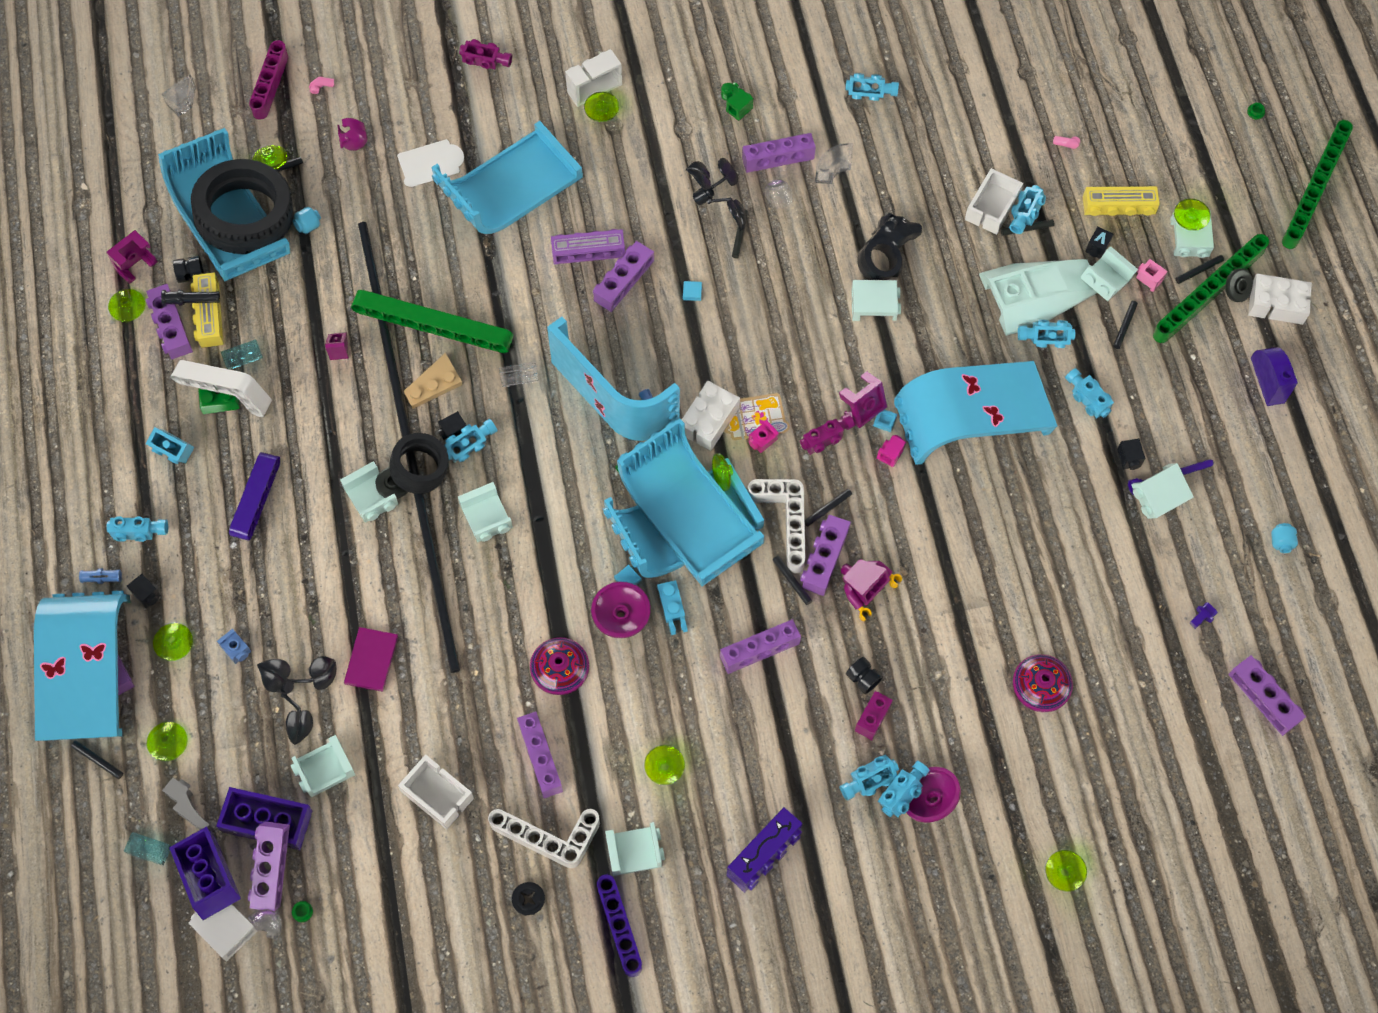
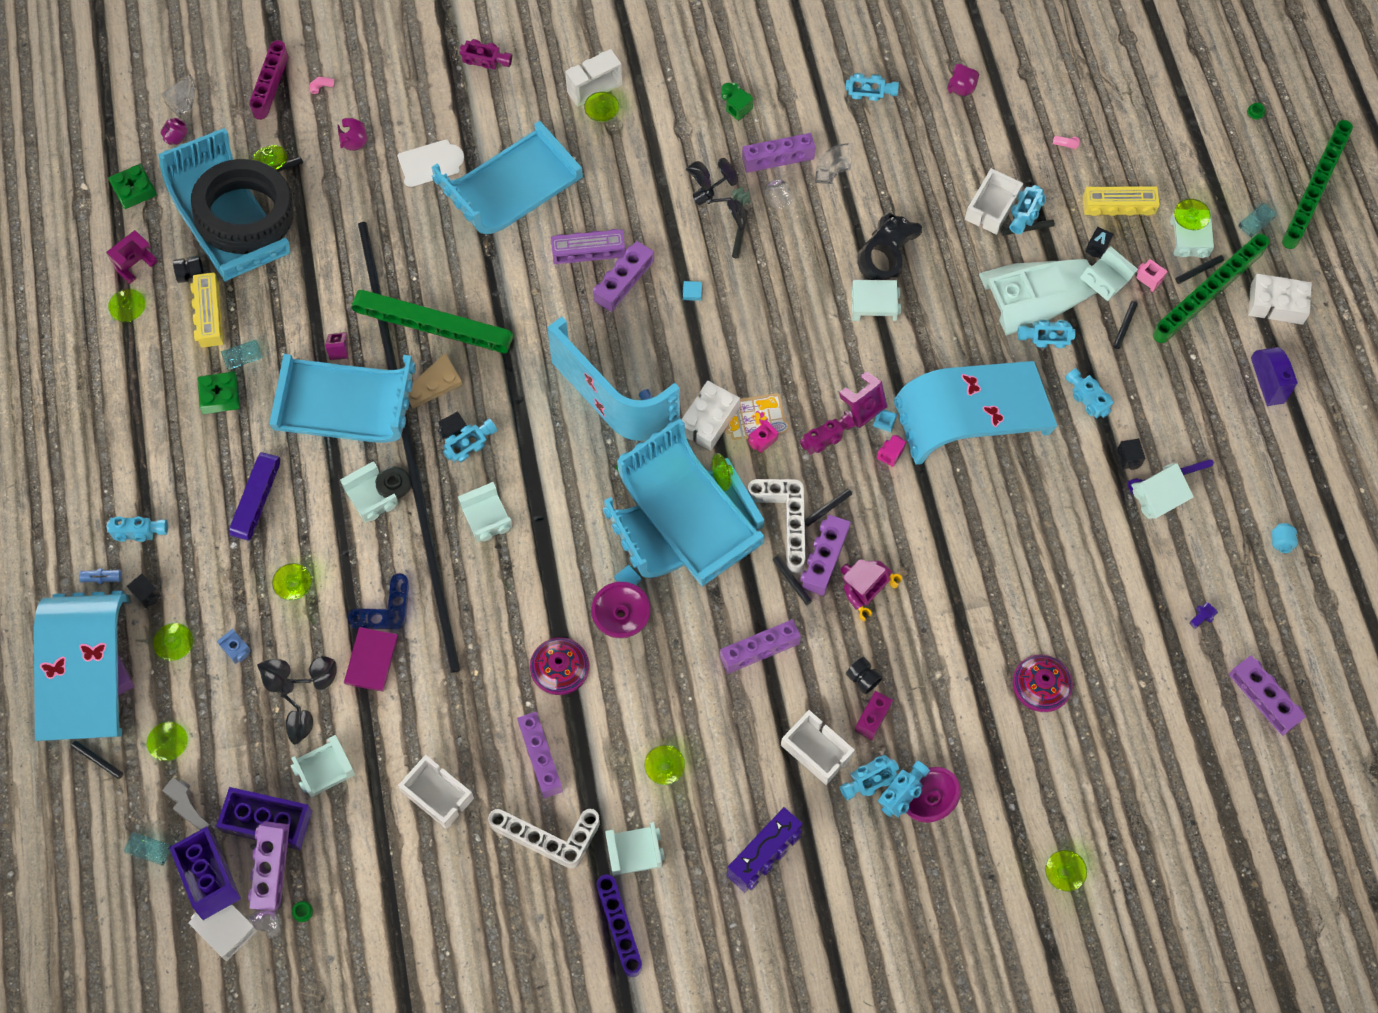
(136, 177): none -> green brick
(170, 445): medium azure brick -> none
(173, 131): none -> magenta head
(180, 297): black pin -> none
(180, 343): medium lavender brick -> none
(224, 381): white beam -> none
(292, 573): none -> clear neon green dish
(306, 220): medium azure head -> none
(342, 400): none -> medium azure panel
(387, 614): none -> clear blue beam
(423, 443): black tyre -> none
(518, 377): clear tile -> none
(528, 889): black gear -> none
(672, 605): medium azure hinge -> none
(741, 196): none -> sand green wheel
(817, 751): none -> white piece
(963, 81): none -> magenta helmet
(1239, 285): pearl dark grey wheel -> none
(1257, 220): none -> clear light blue plate

